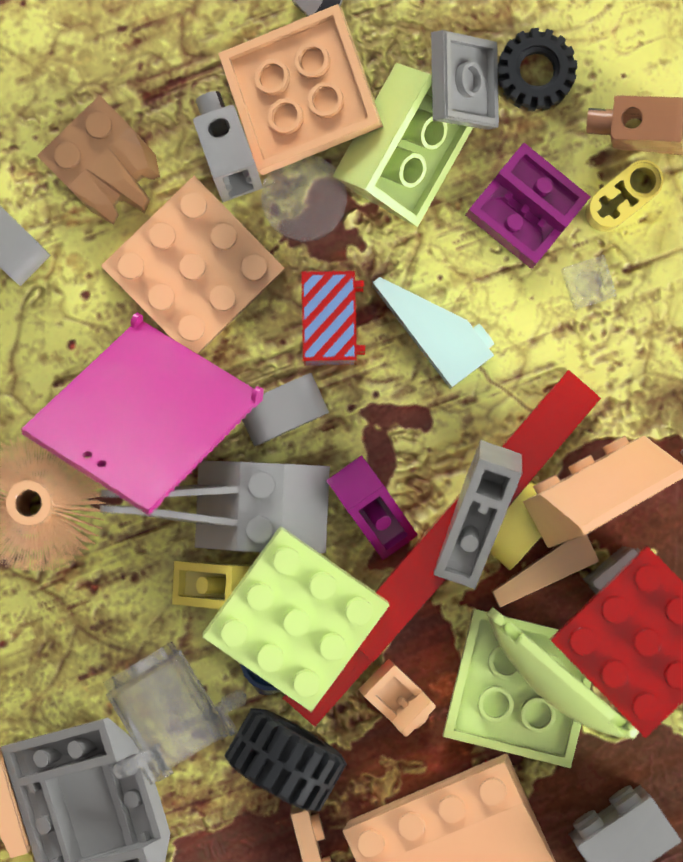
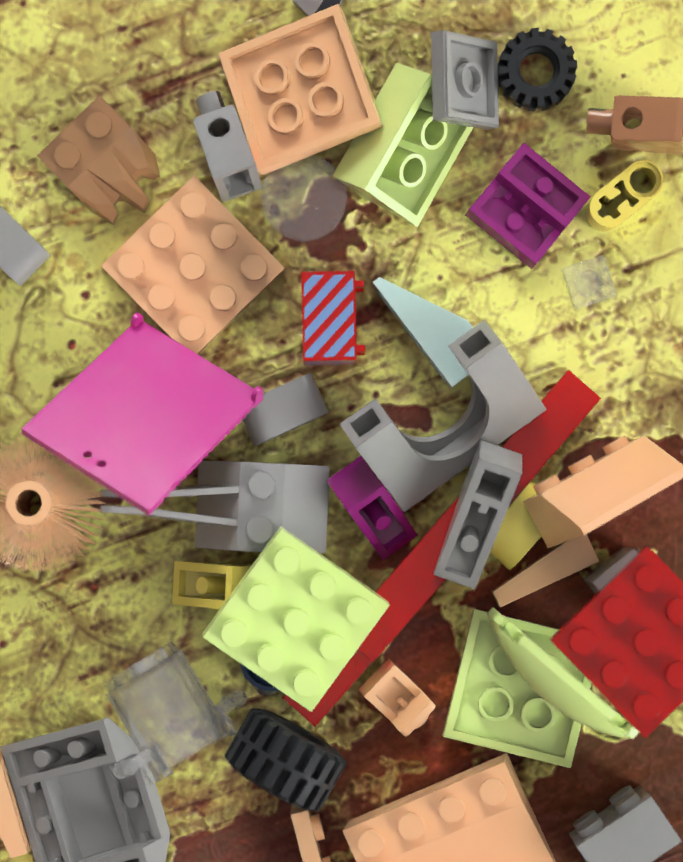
(498, 408): none -> light grey arch

